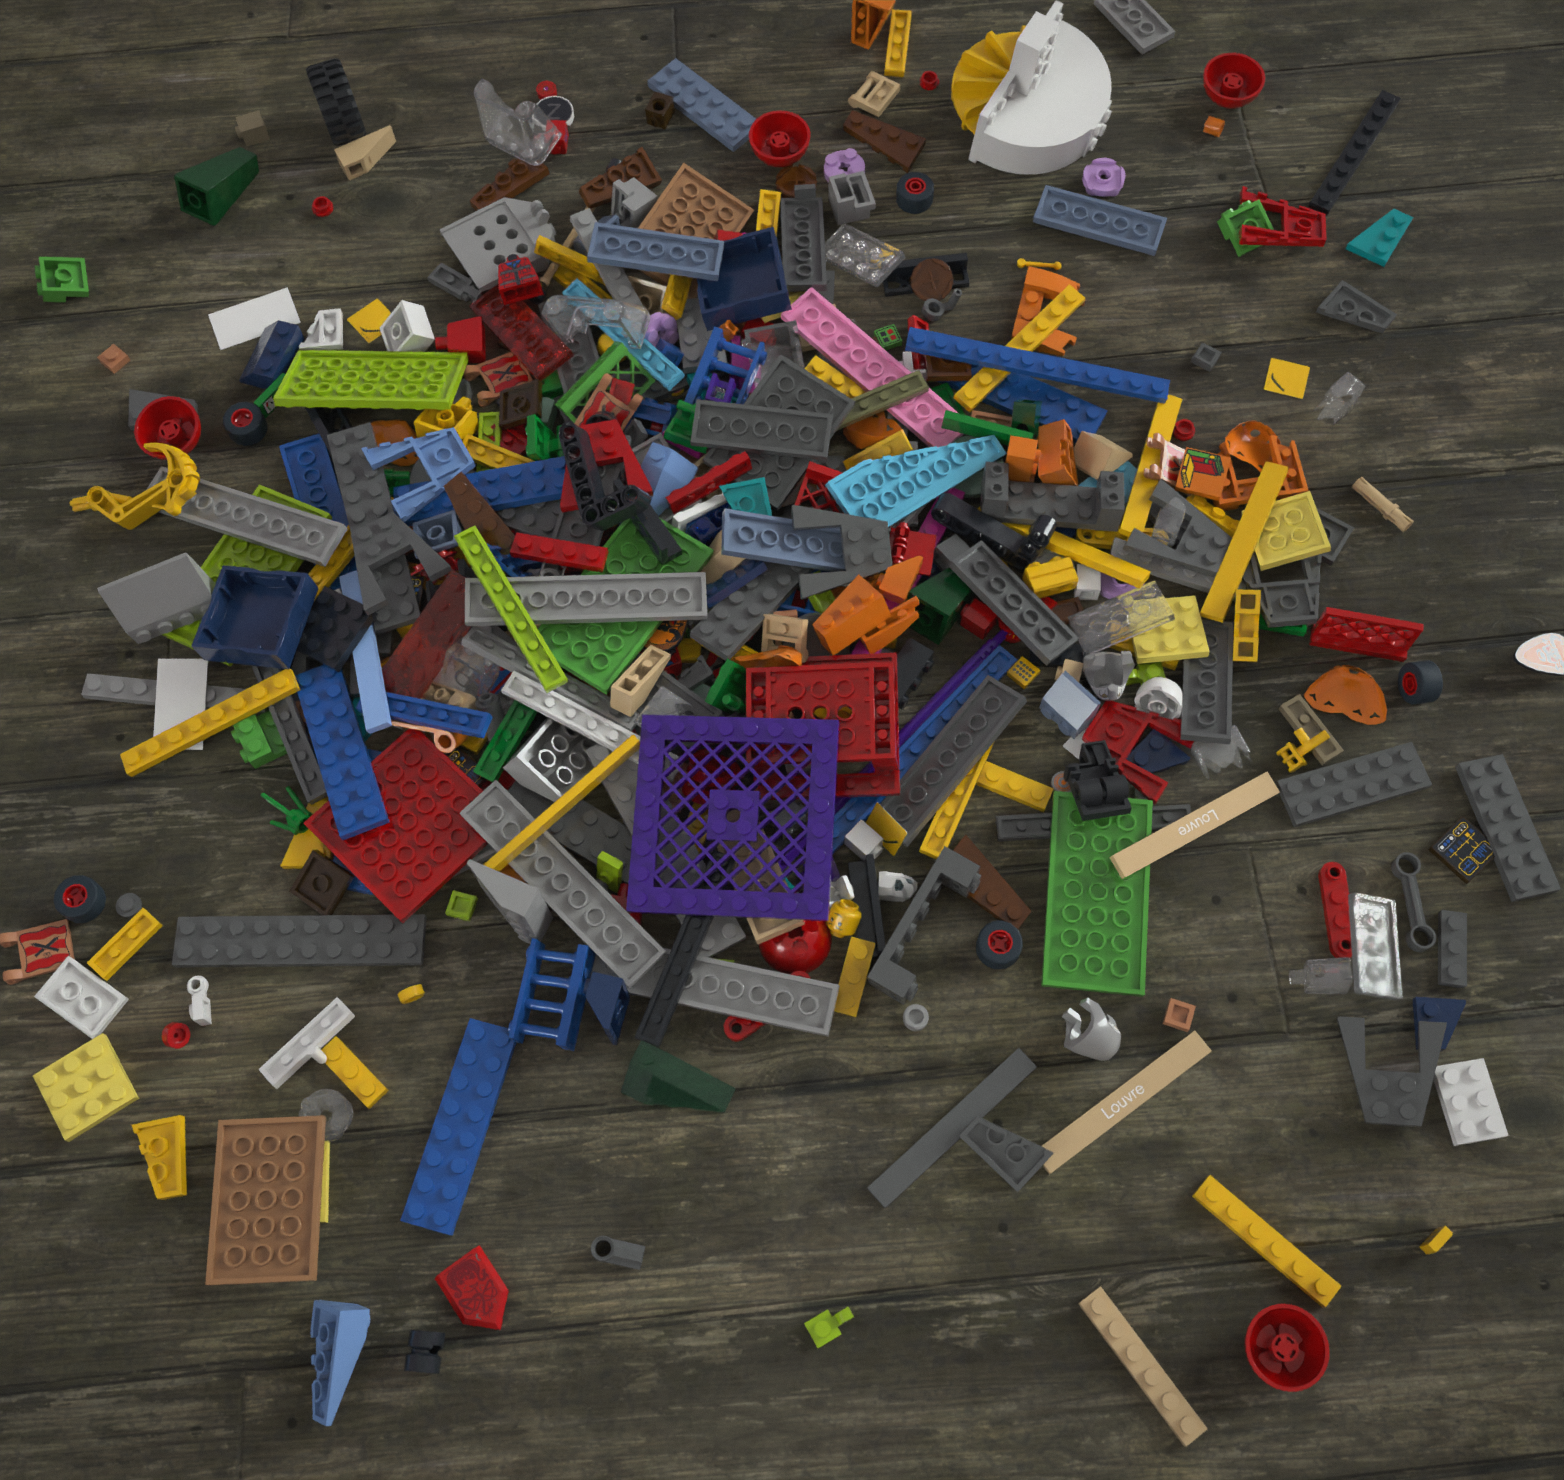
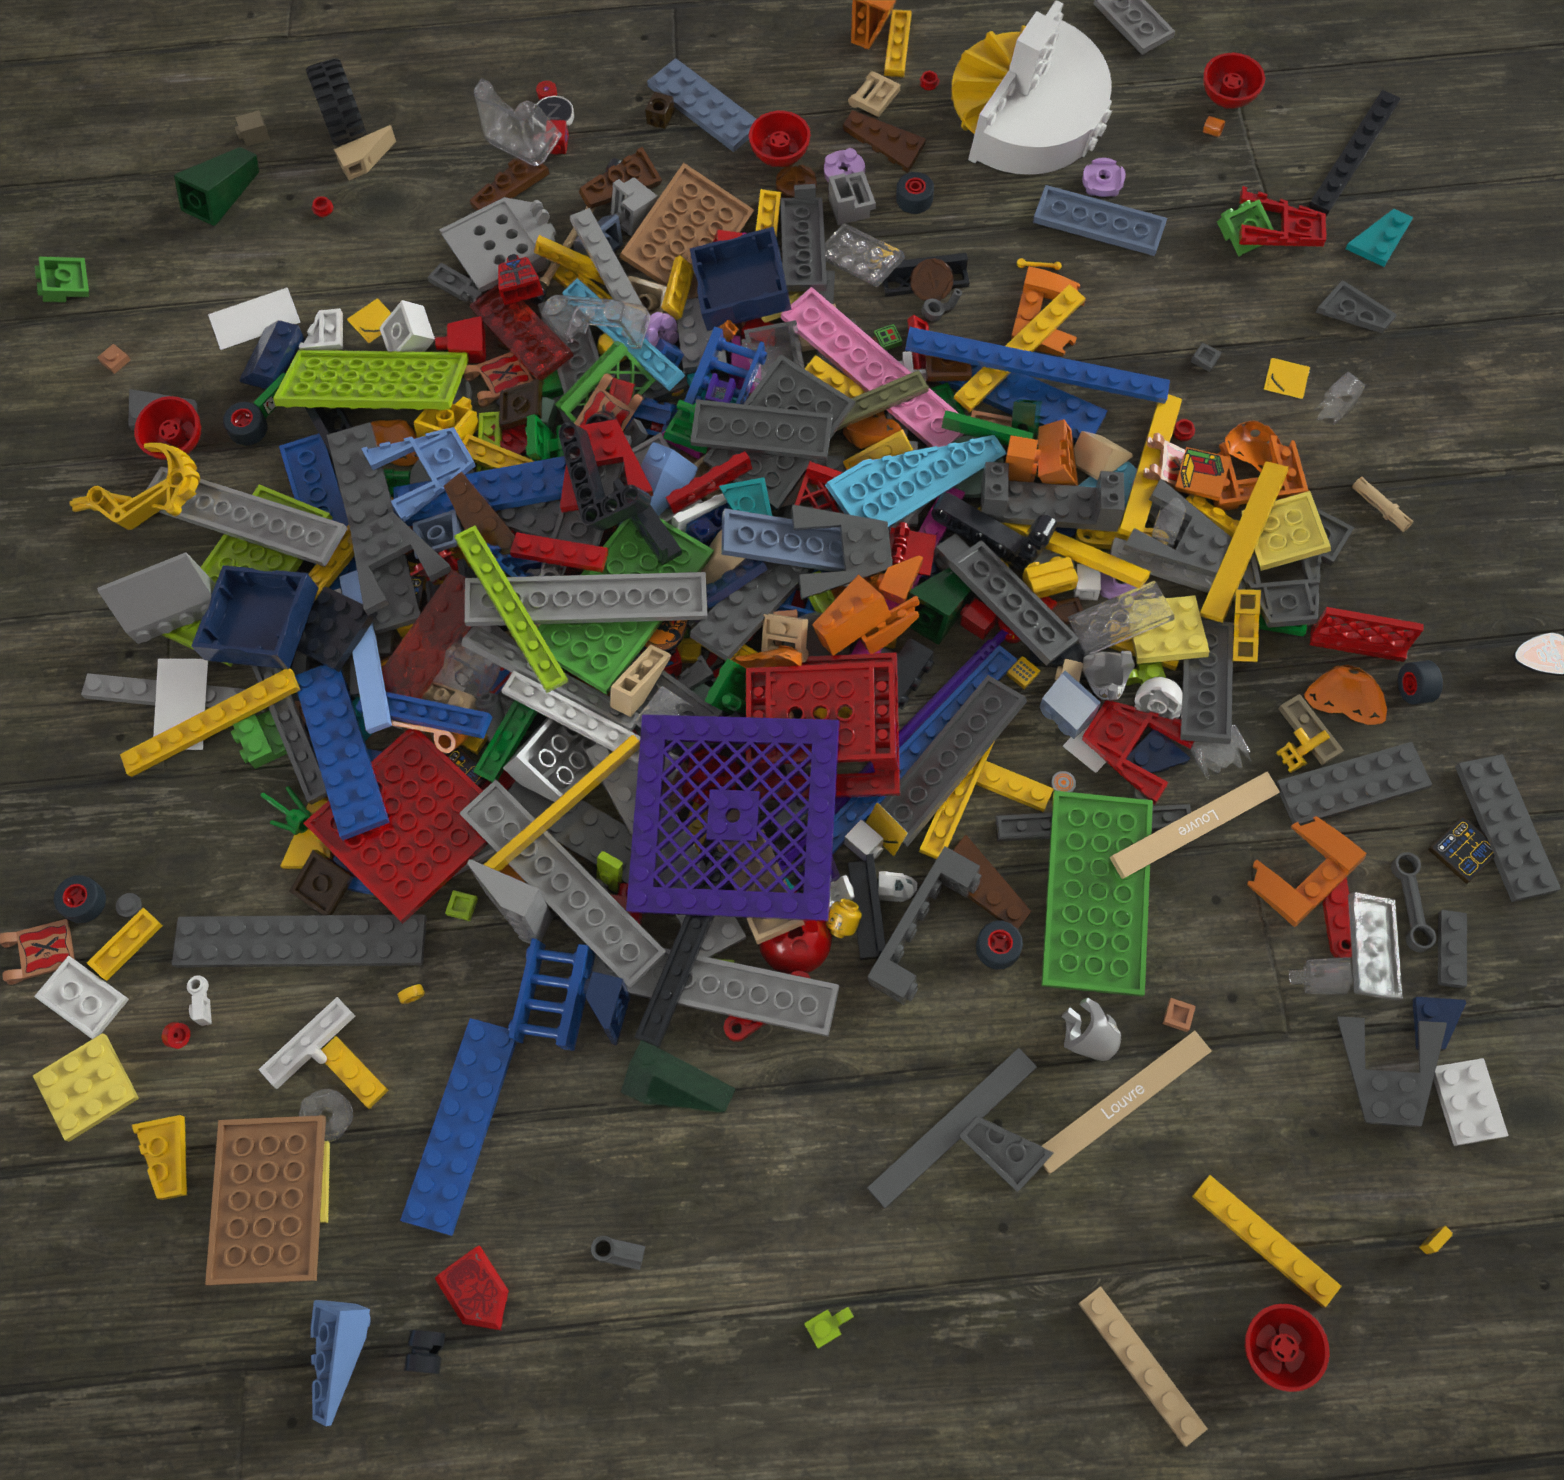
(655, 251): sand blue plate -> none
(854, 976): yellow plate -> none
(915, 1017): light grey tile -> none
(1096, 783): black plate -> none
(1297, 903): none -> orange wedge

